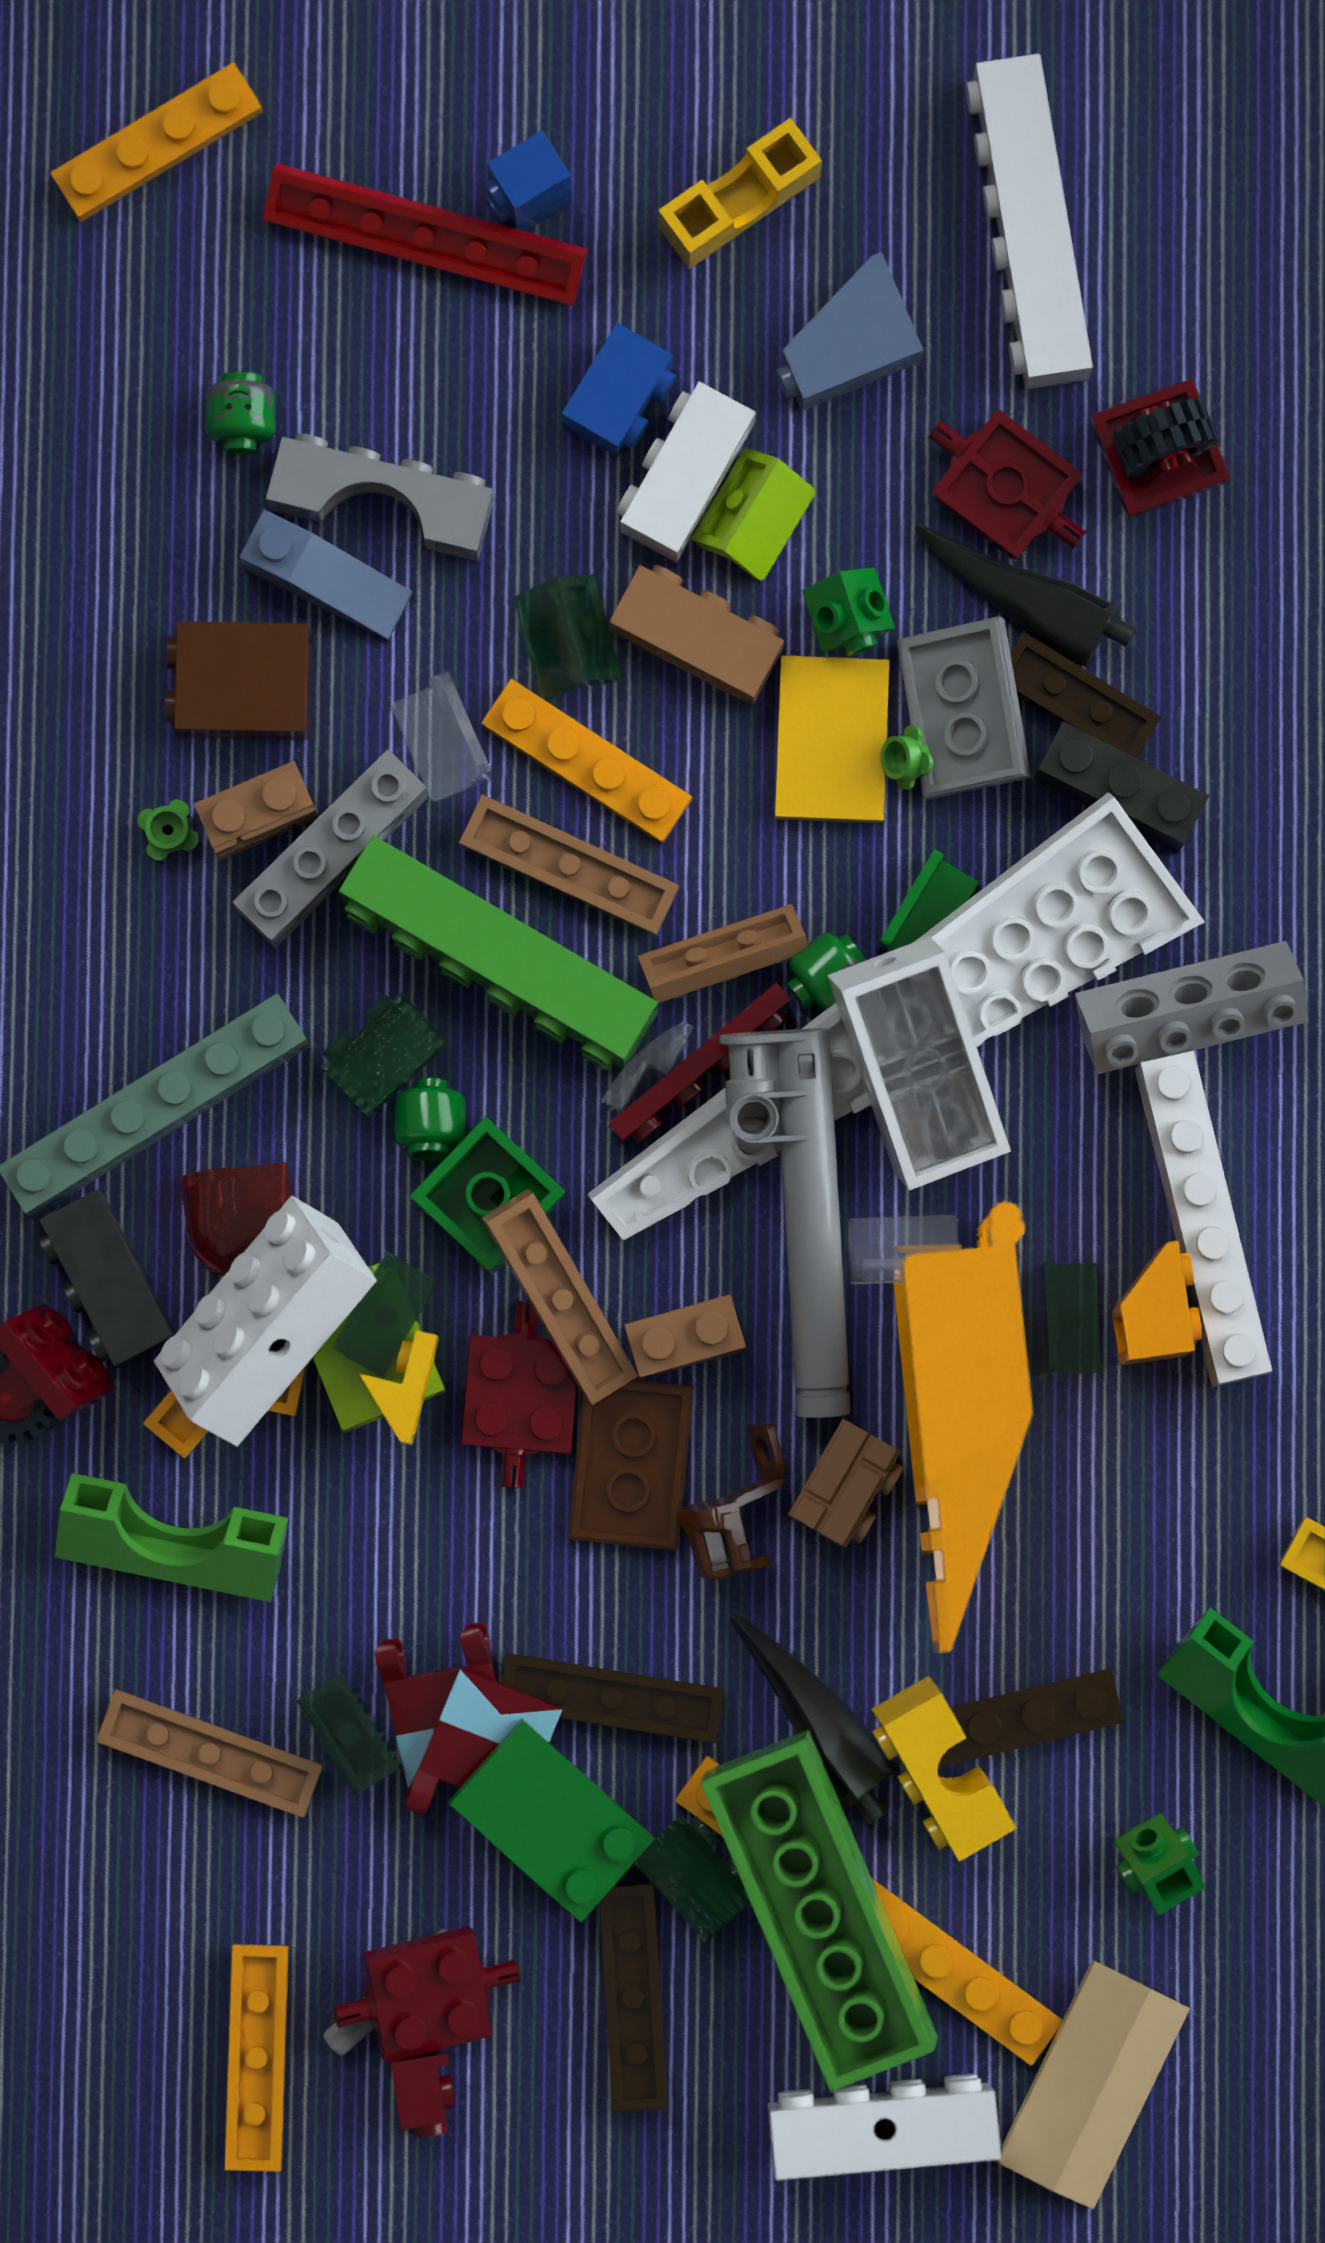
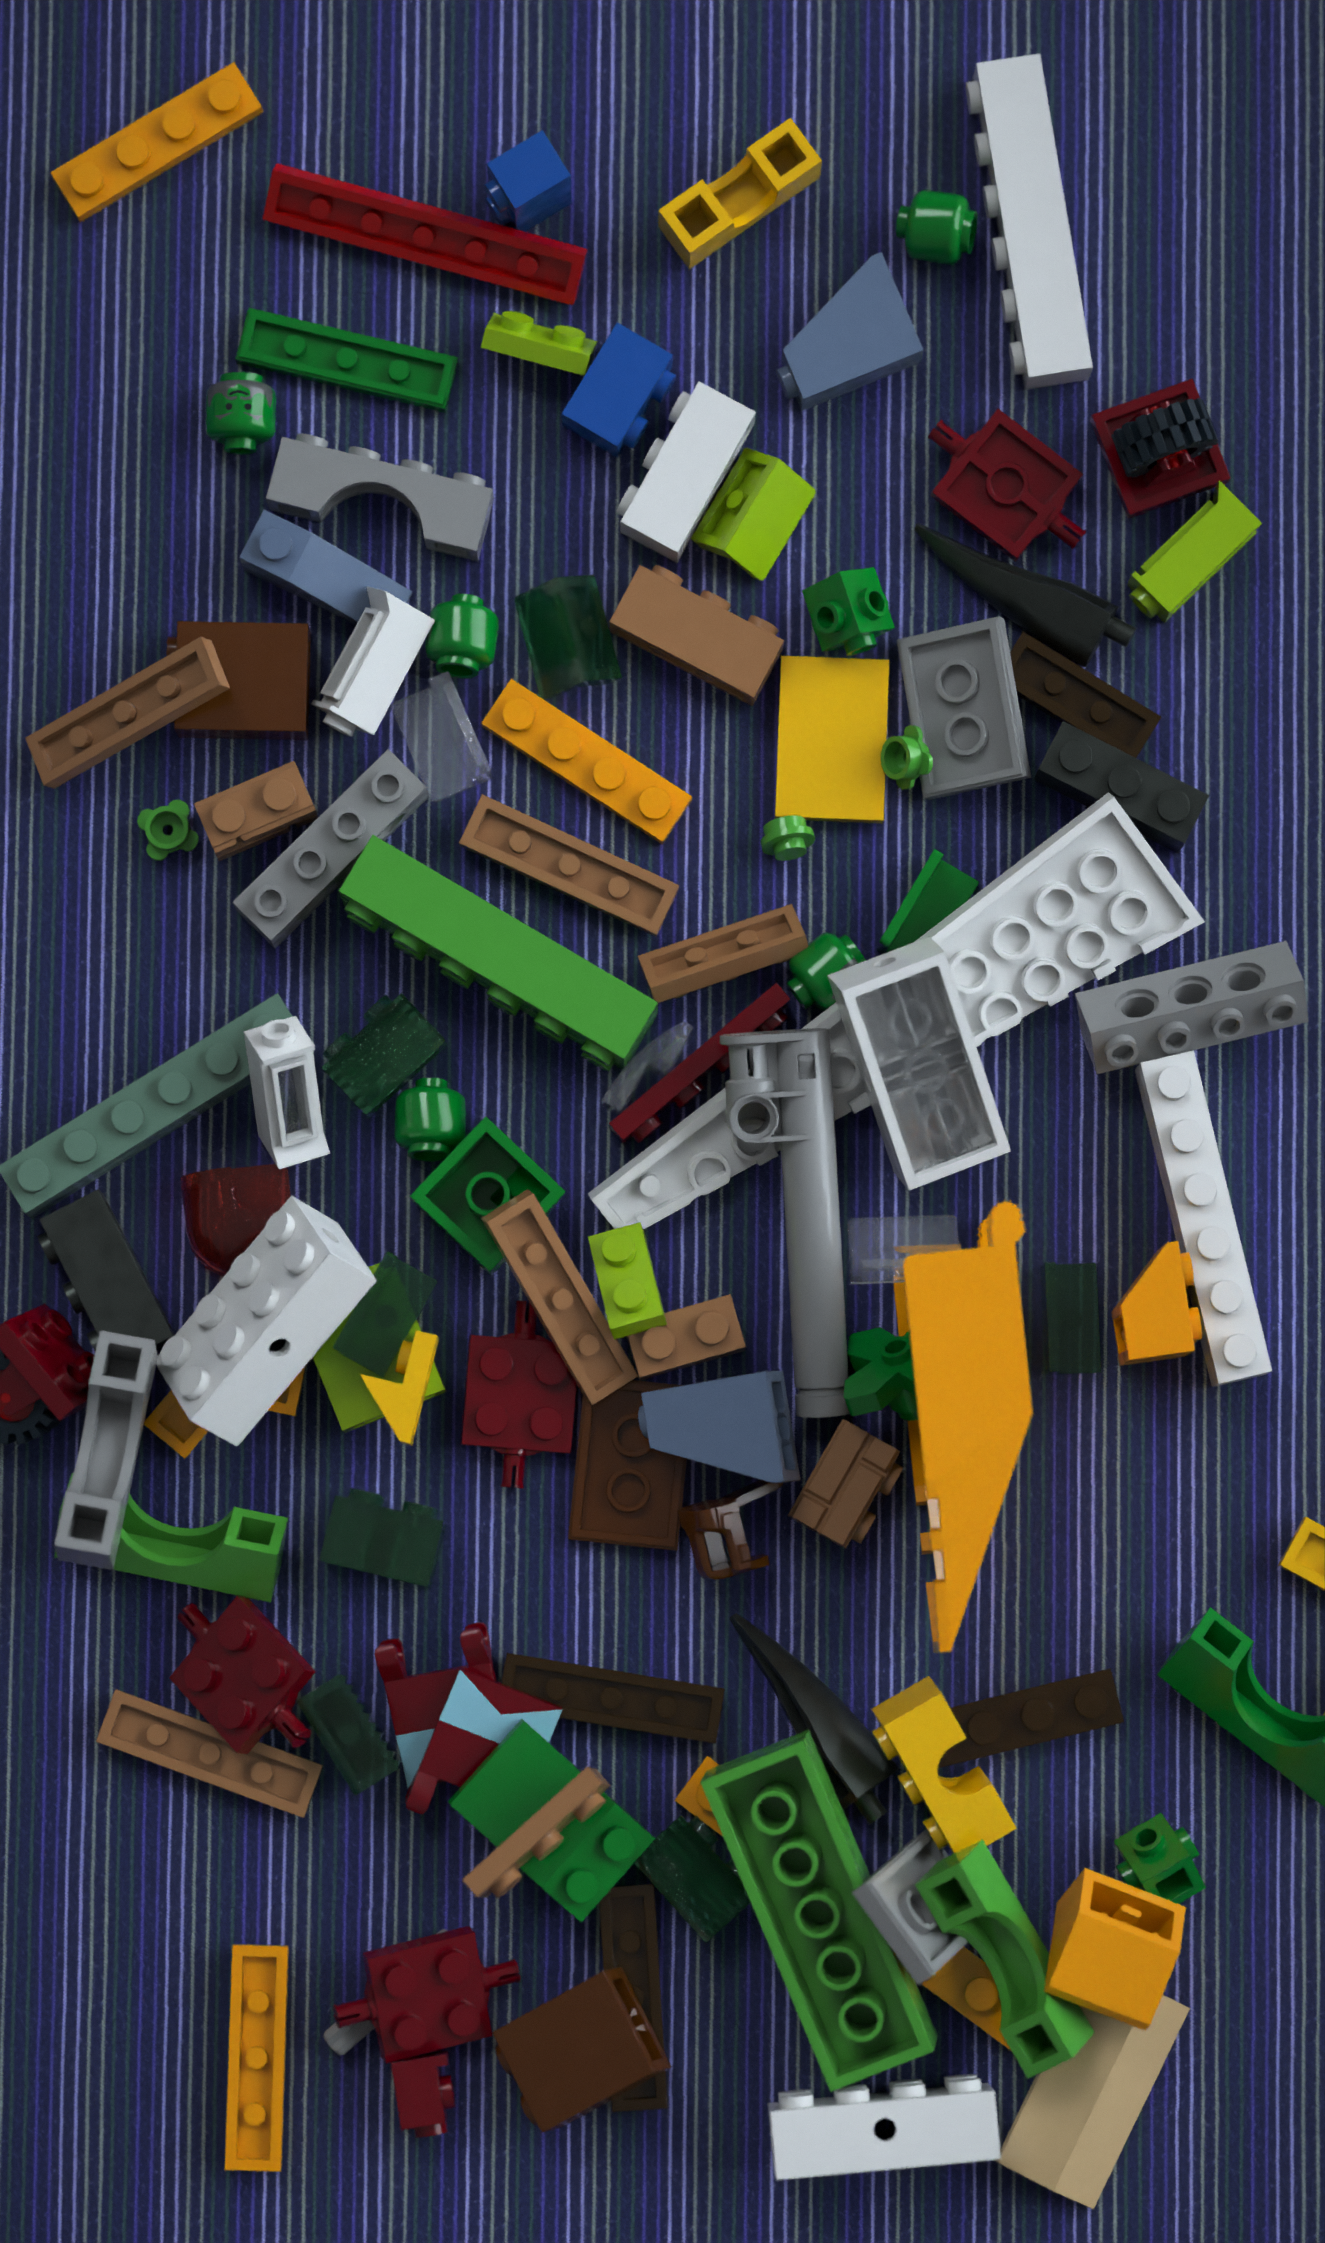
(108, 1450): none -> light grey arch
(127, 712): none -> medium nougat plate
(243, 1675): none -> dark red plate
(285, 1092): none -> white window
(347, 360): none -> green tile
(373, 664): none -> white window
(382, 1539): none -> clear green brick
(462, 636): none -> green head
(538, 1835): none -> medium nougat plate
(557, 347): none -> lime plate
(580, 2050): none -> reddish brown brick
(627, 1280): none -> lime plate
(726, 1424): none -> sand blue slope
(787, 837): none -> bright green plate
(882, 1374): none -> green plant
(901, 1912): none -> light grey tile
(937, 227): none -> green head
(978, 1904): none -> bright green arch
(1113, 1948): none -> light orange slope
(1193, 555): none -> lime window

